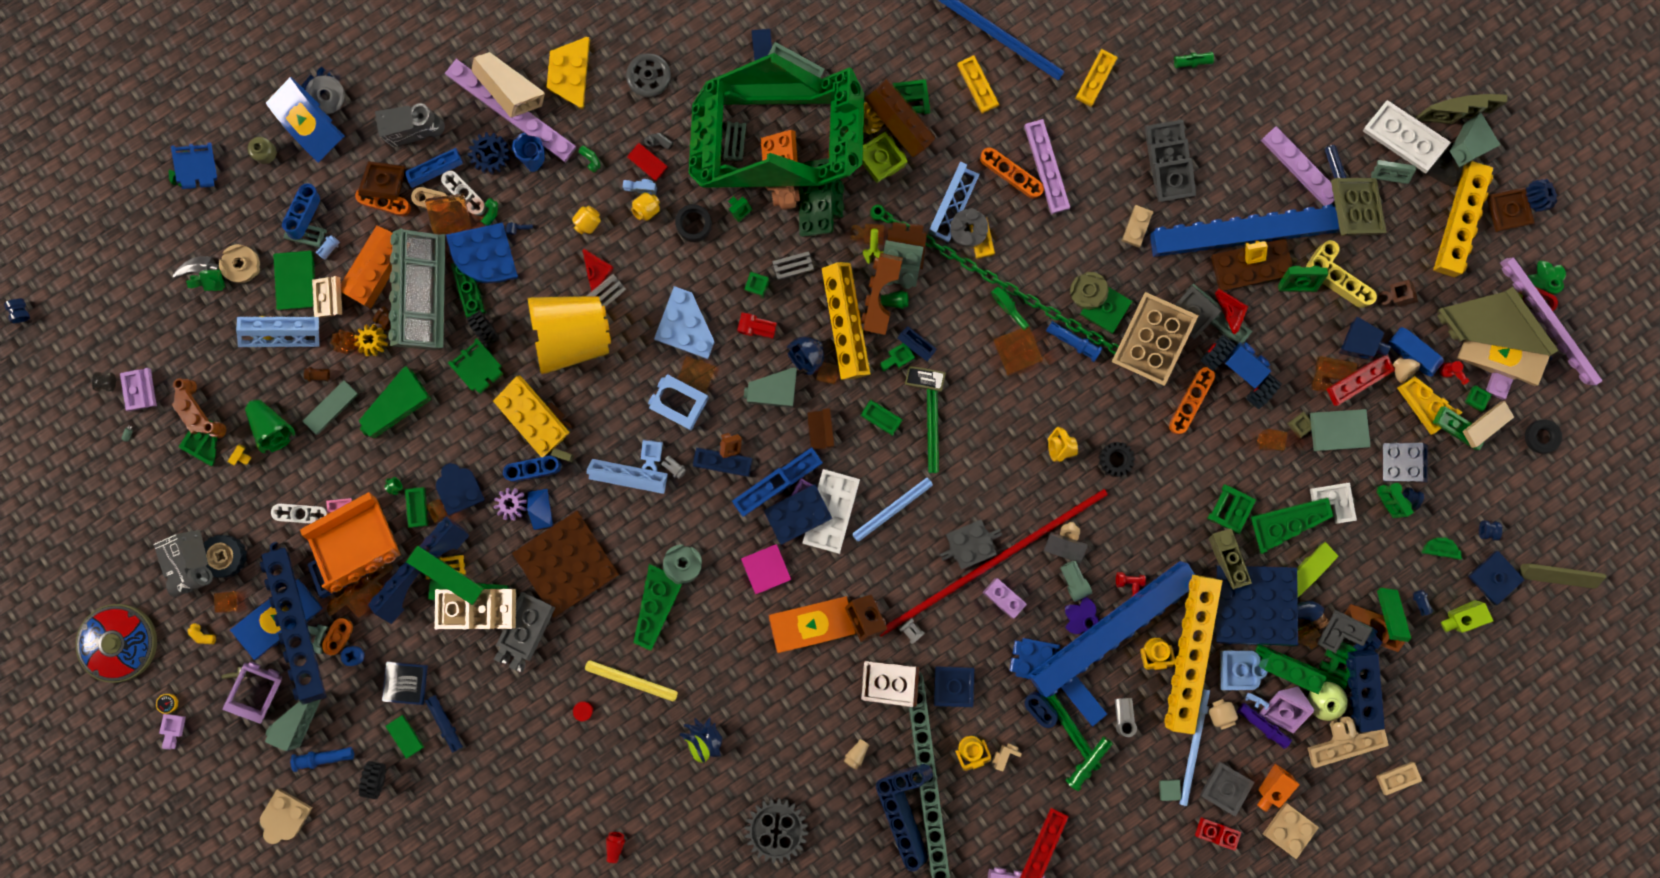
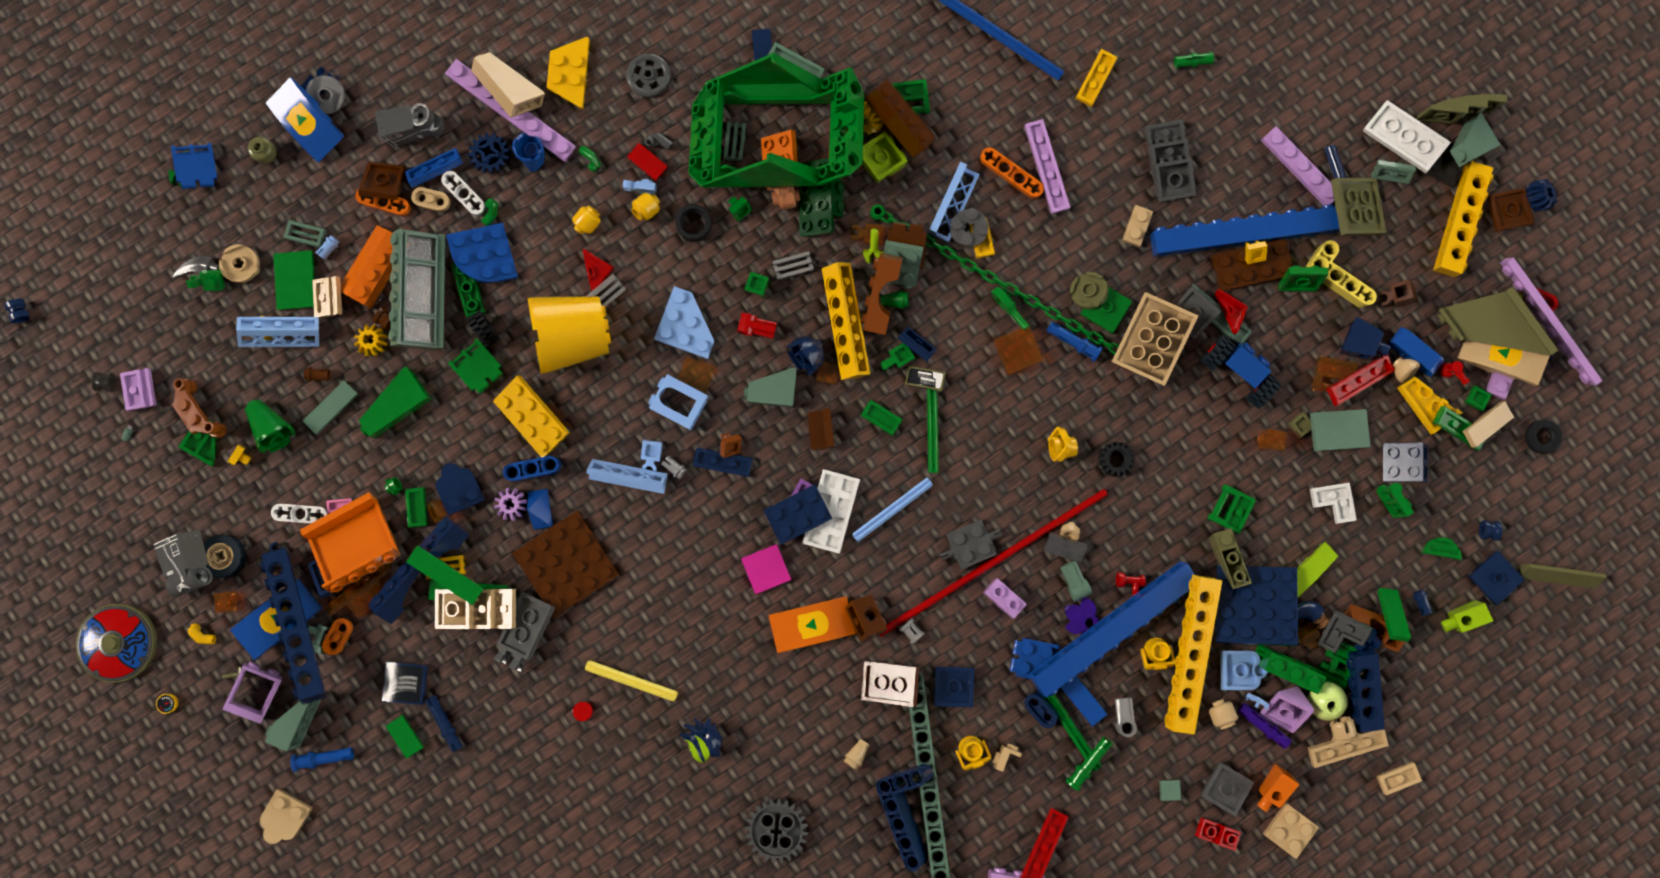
(171, 726): lavender plate -> none
(299, 203): blue beam -> none
(342, 341): clear orange gear -> none
(355, 653): blue wheel -> none
(372, 780): black tyre -> none
(448, 214): clear orange plate -> none
(512, 227): dark blue hand -> none
(562, 455): olive tile -> none
(614, 845): red cone -> none
(655, 606): green wing -> none
(678, 574): sand green plate -> none
(777, 482): blue bracket -> none
(978, 84): yellow tile -> none
(1194, 402): orange beam -> none
(1194, 748): light blue bar -> none
(1282, 524): green wing -> none
(1415, 498): dark blue wheel -> none
(1548, 274): green plate -> none

